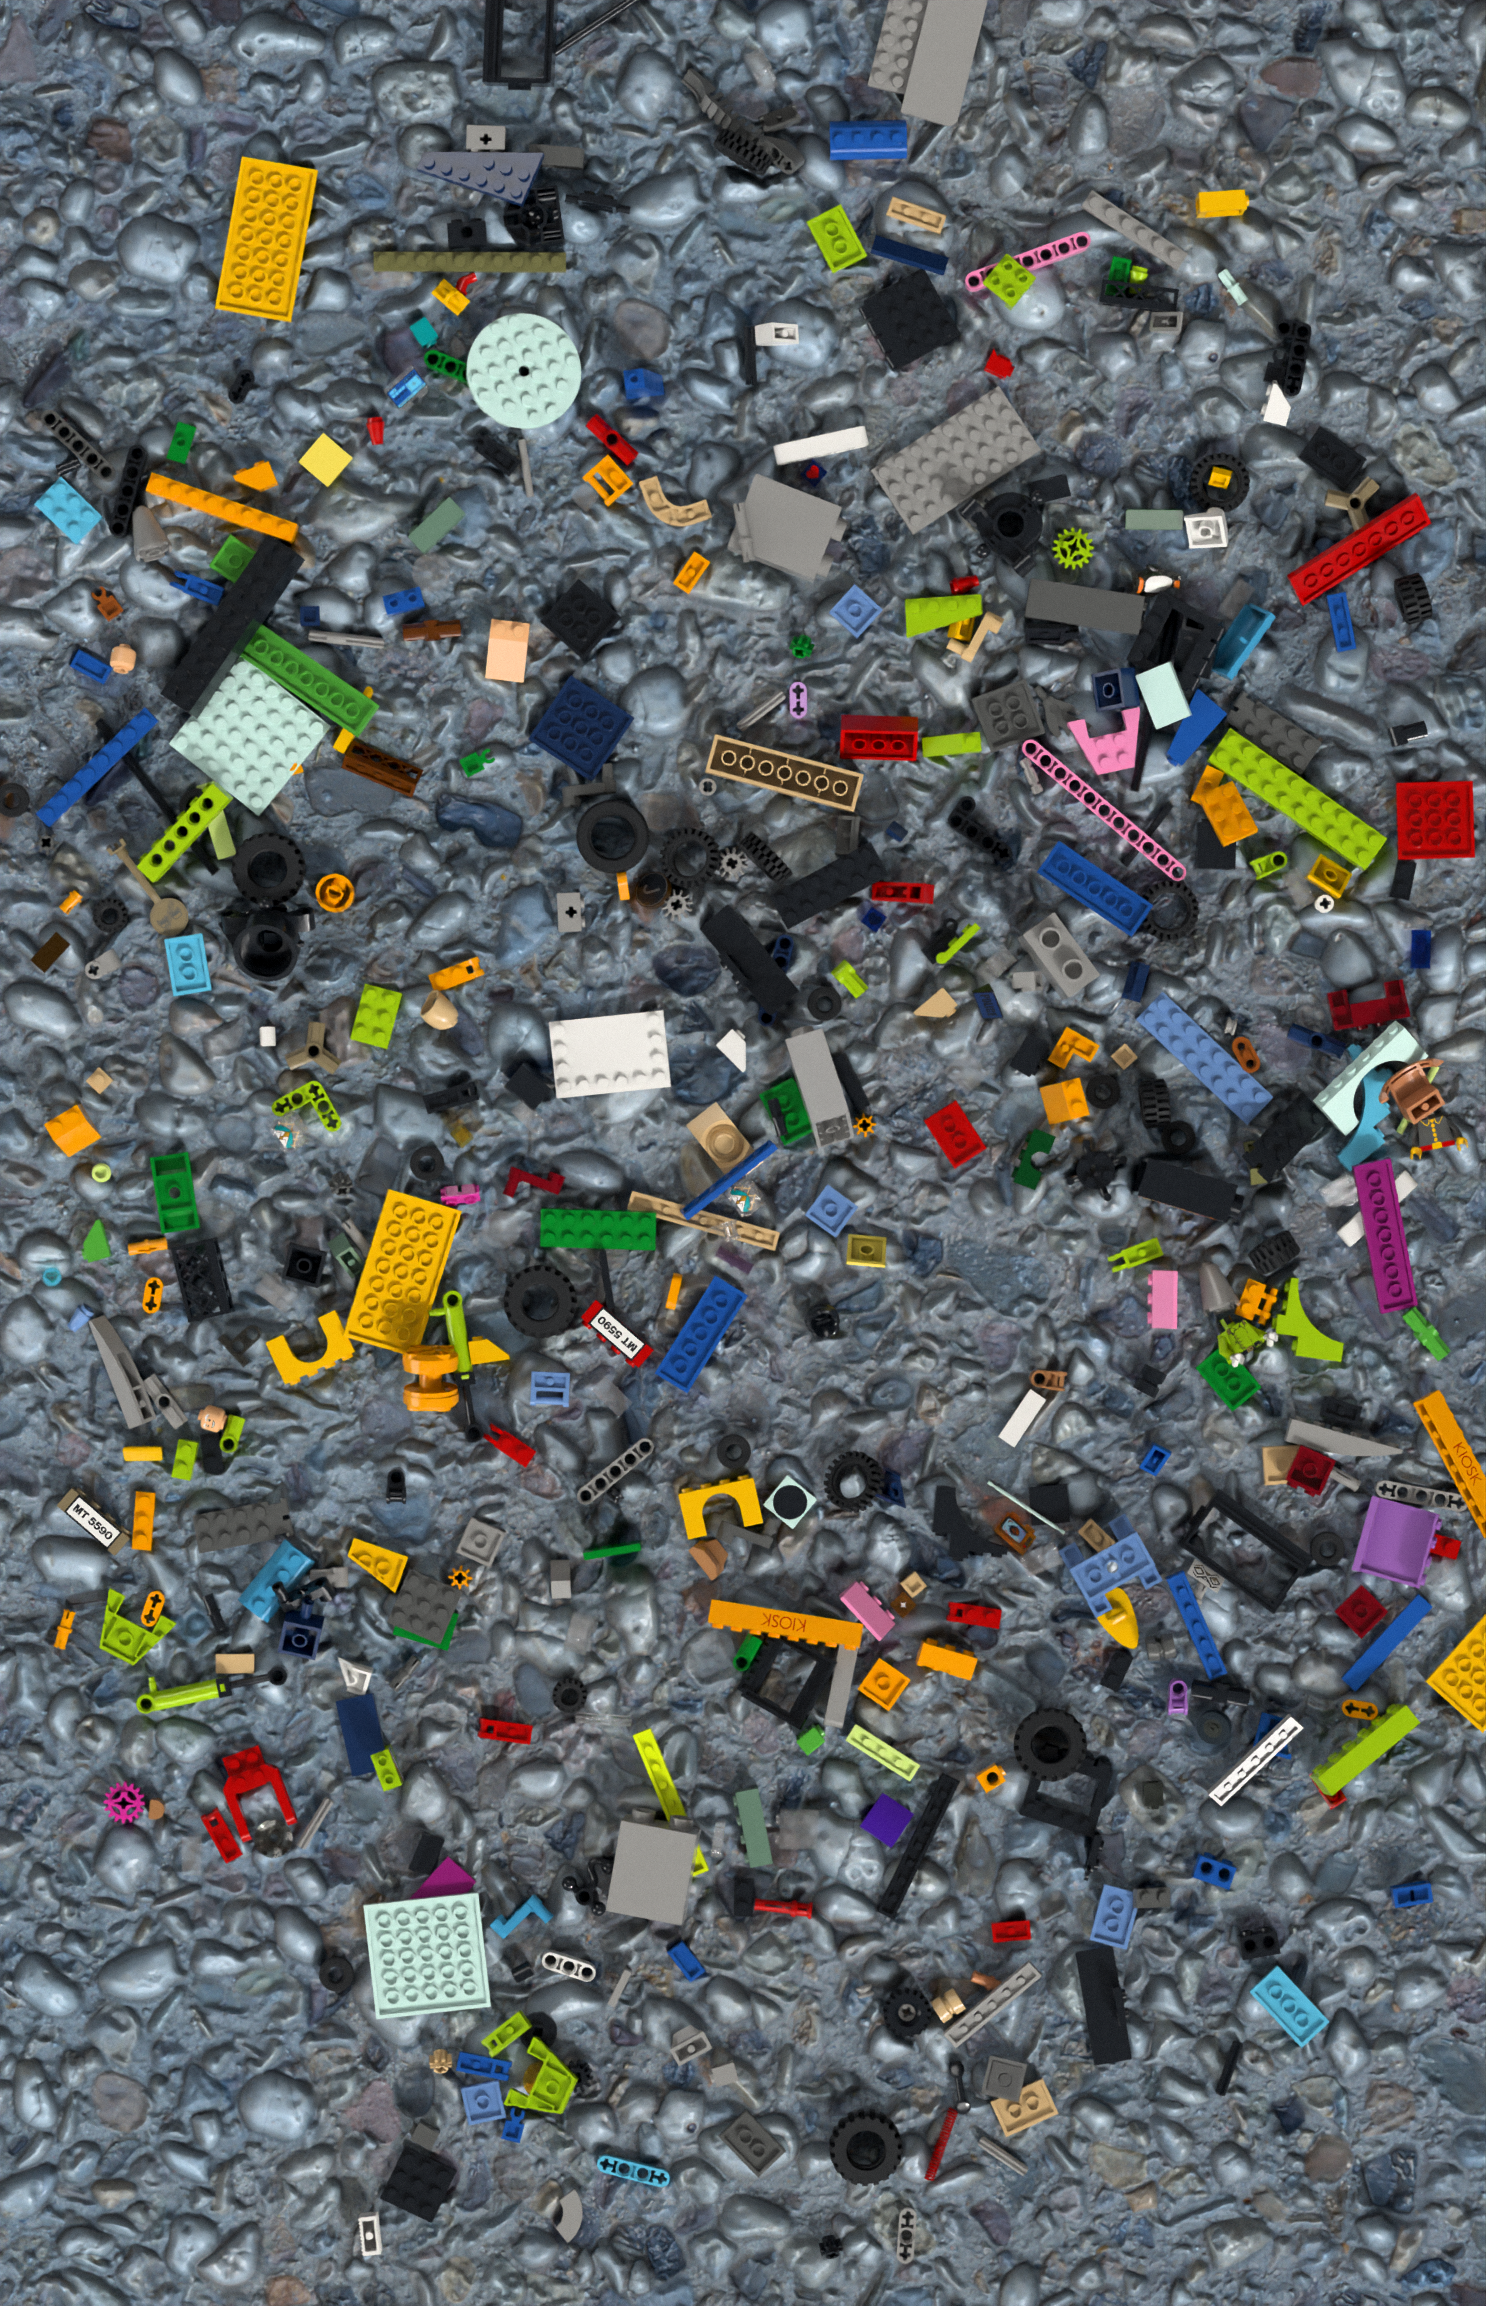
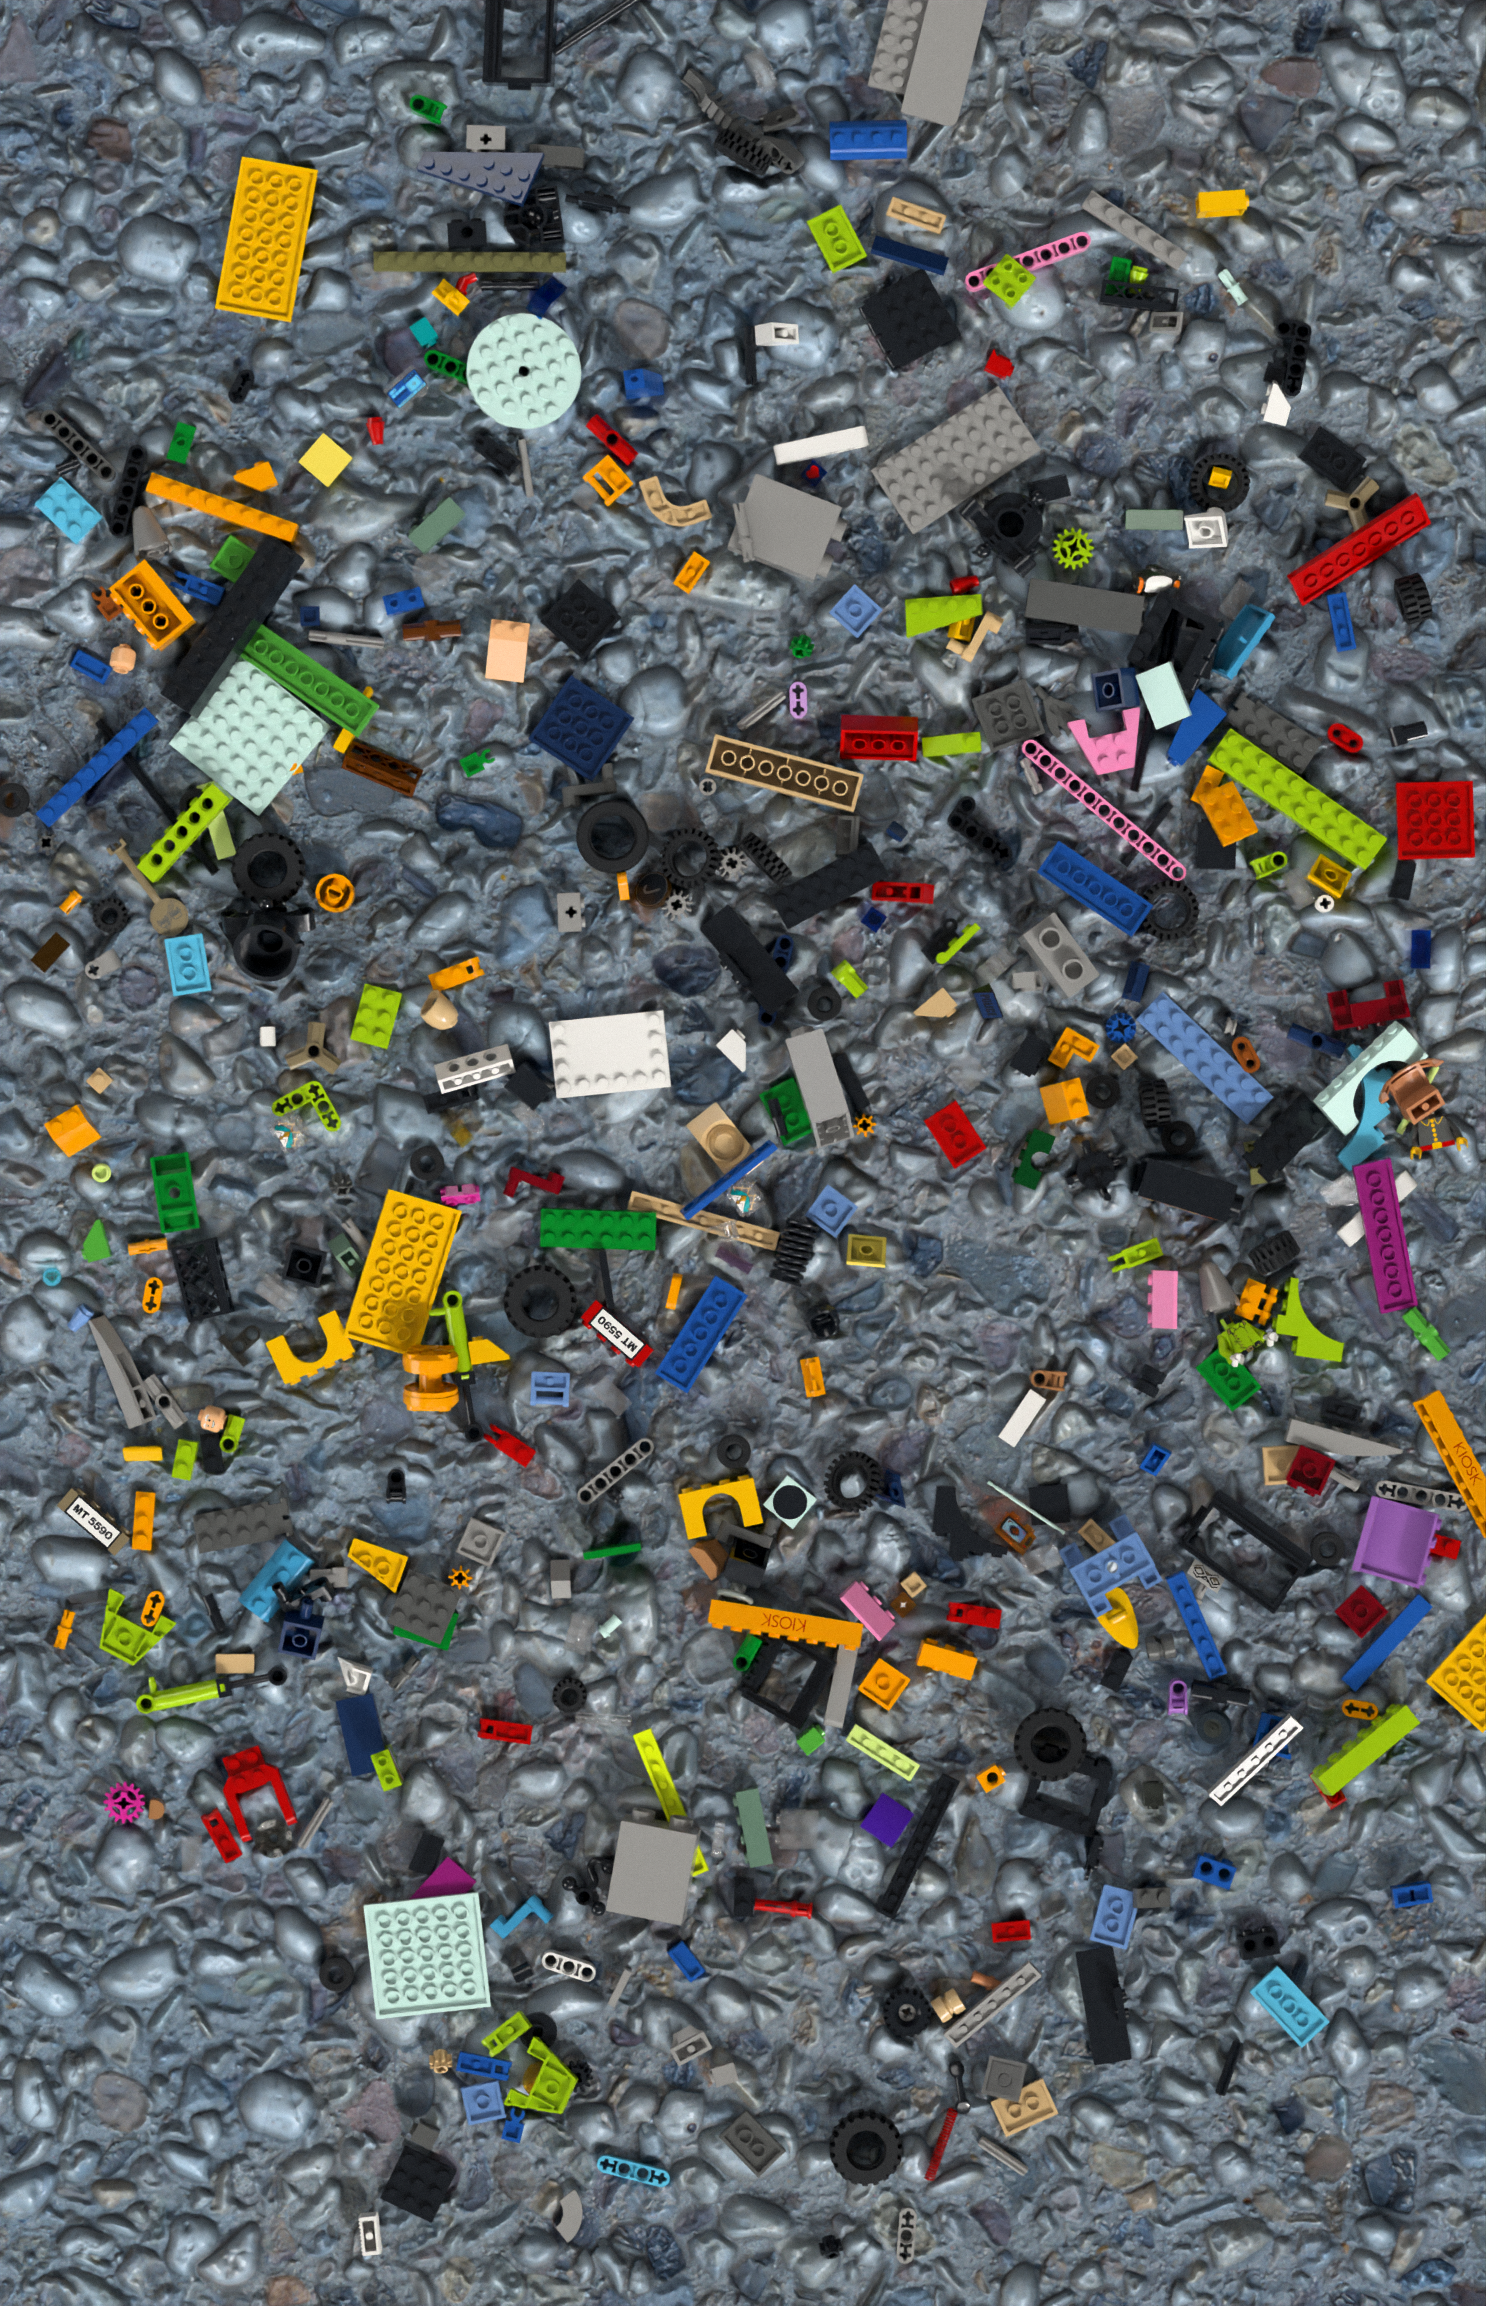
(165, 606): none -> light orange brick
(429, 109): none -> green piece
(474, 1068): none -> white brick
(510, 284): none -> black pin
(546, 298): none -> clear blue slope
(609, 1626): none -> light aqua pin
(744, 1570): none -> black piece
(795, 1252): none -> black piece
(812, 1376): none -> light orange hinge
(1112, 1023): none -> blue gear
(1345, 737): none -> red plate

